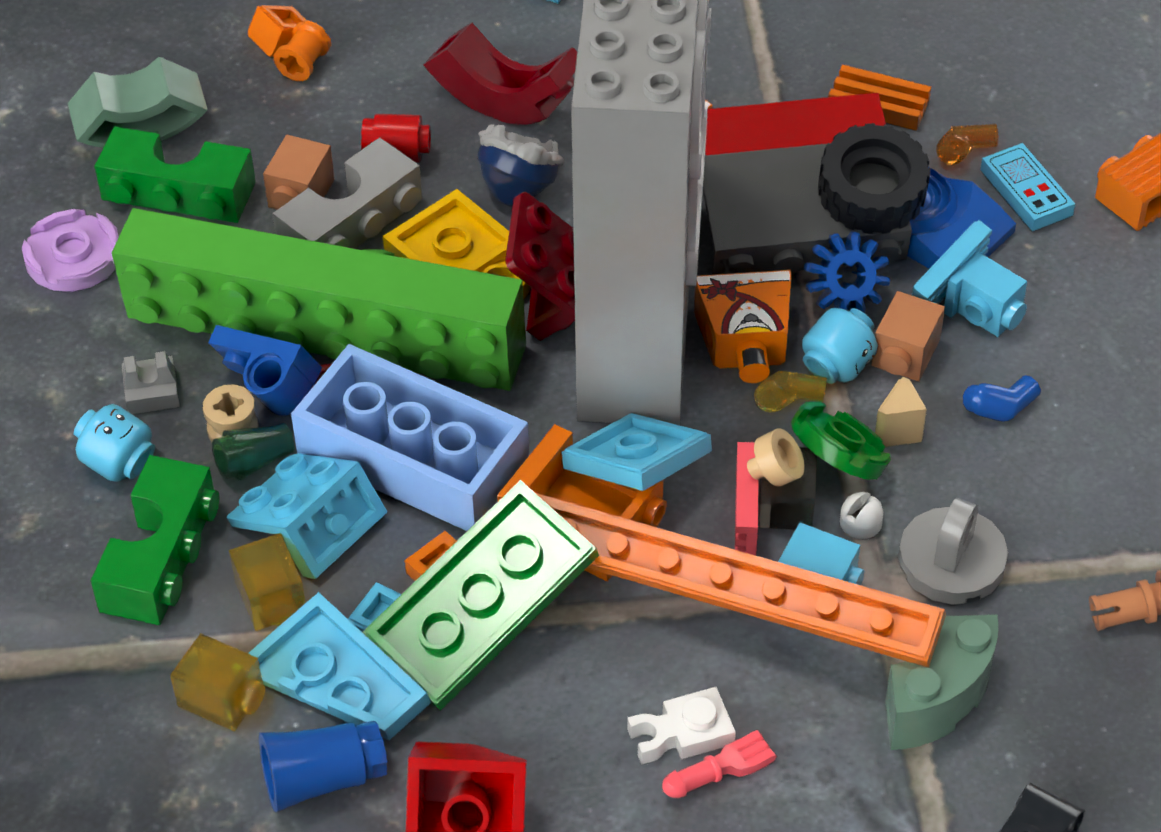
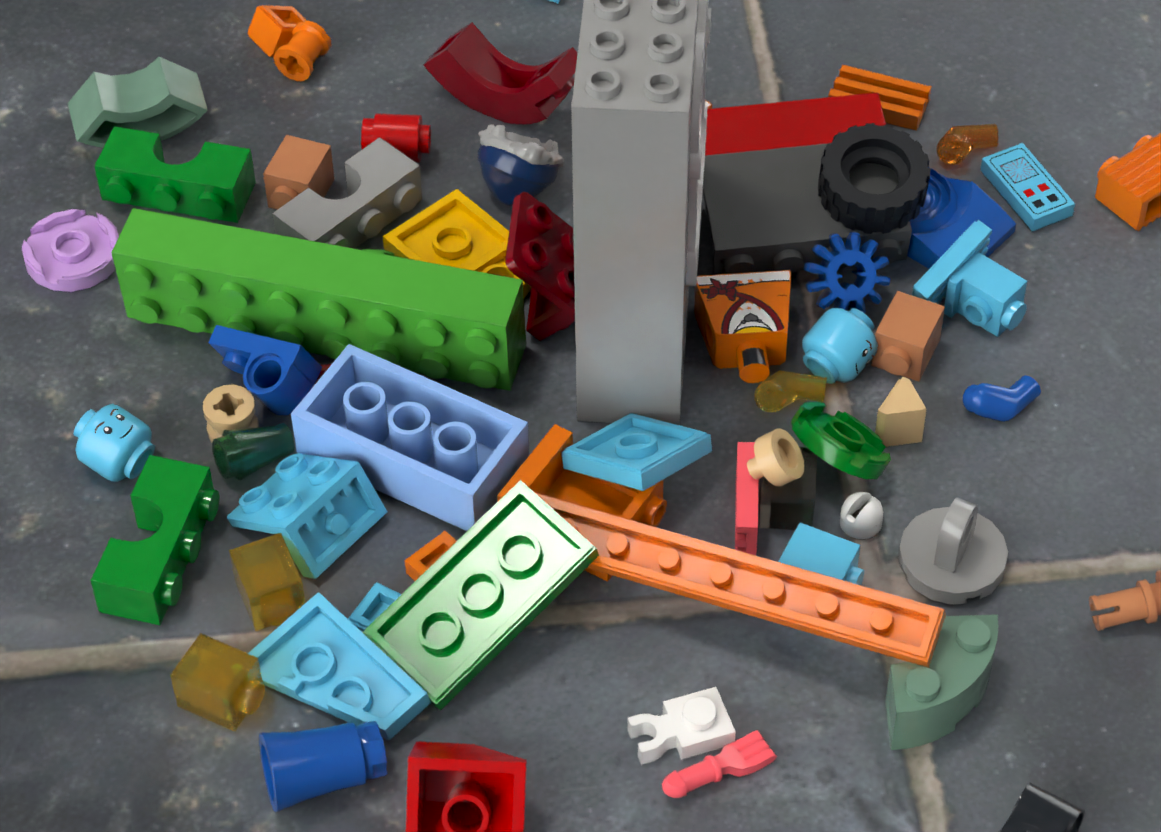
(150, 383): light grey tile -> none

